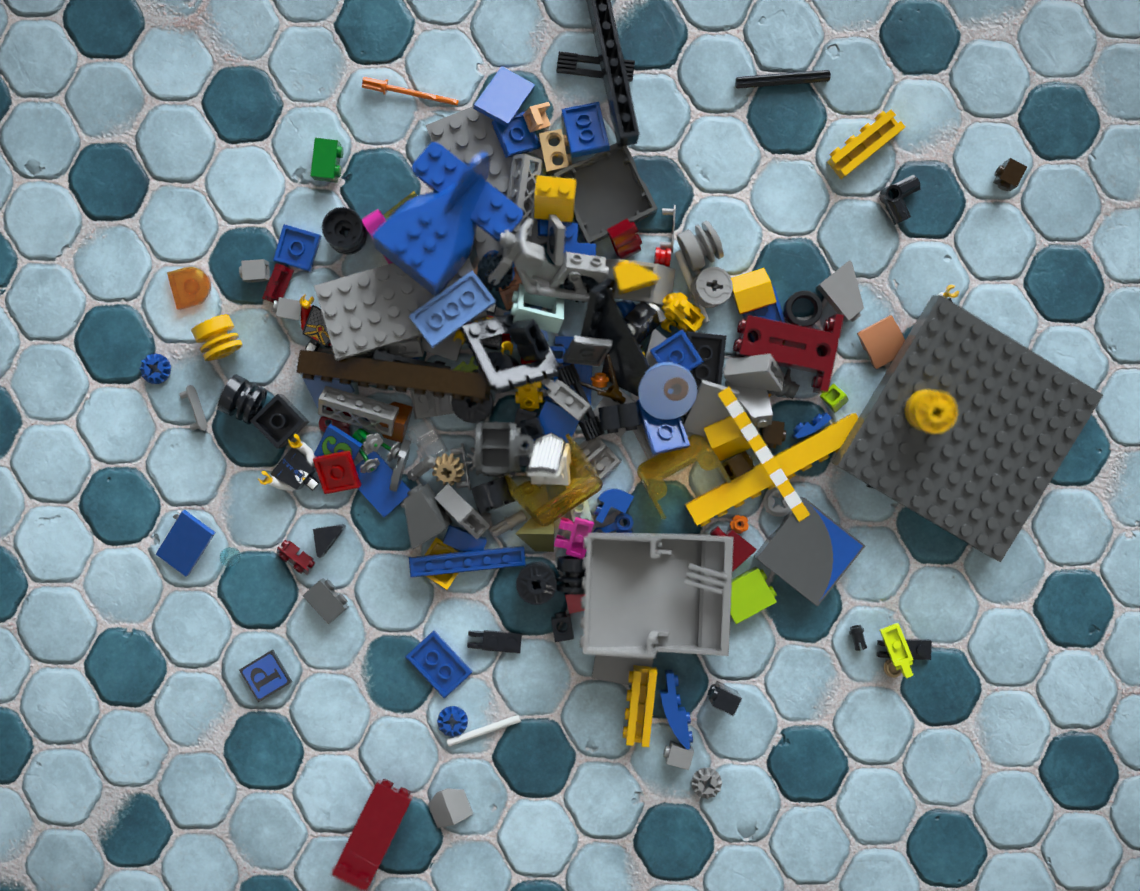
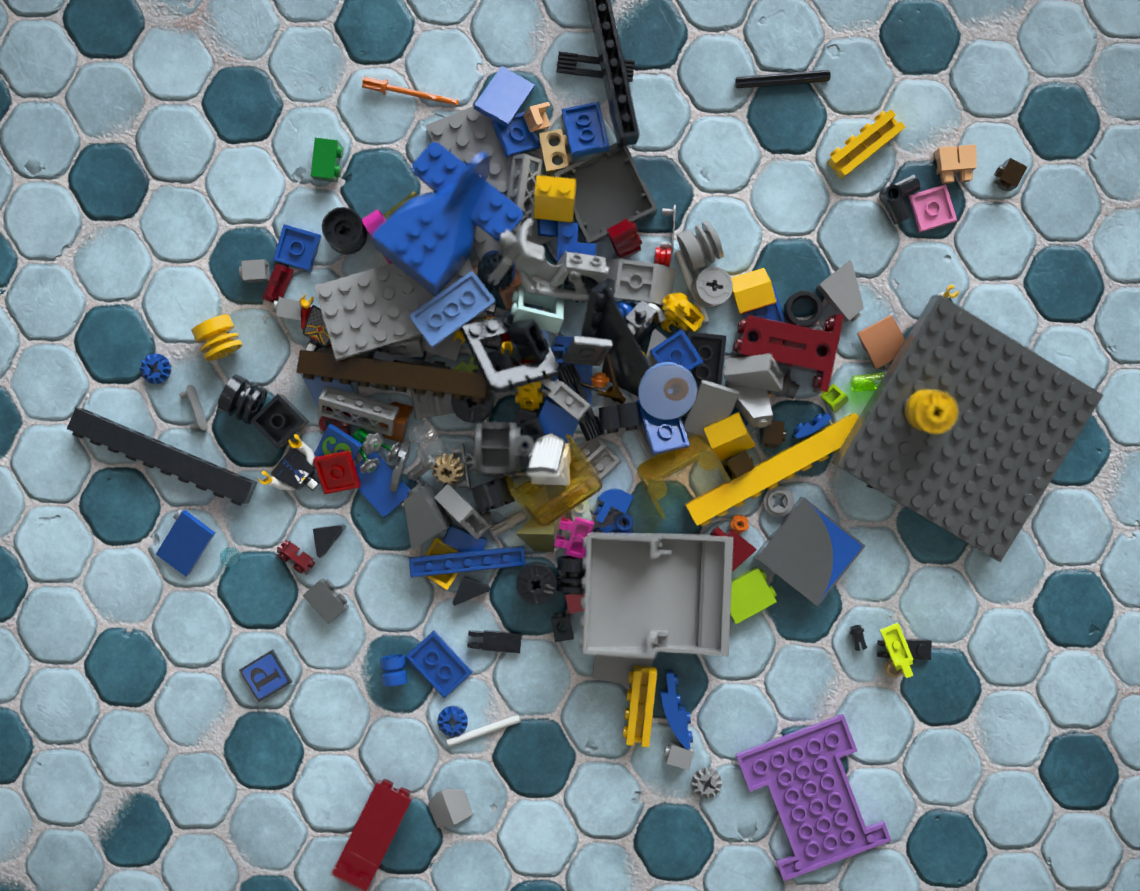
(161, 455): none -> black brick
(189, 286): clear orange tile -> none
(393, 670): none -> blue wheel
(469, 589): none -> black slope
(555, 240): light grey tile -> none
(632, 277): yellow slope -> none
(704, 586): light grey tile -> none
(724, 698): black brick -> none
(763, 454): sticker -> none
(812, 795): none -> medium lavender piece
(865, 382): none -> clear neon green hinge
(932, 208): none -> bright pink tile
(956, 160): none -> light nougat hips

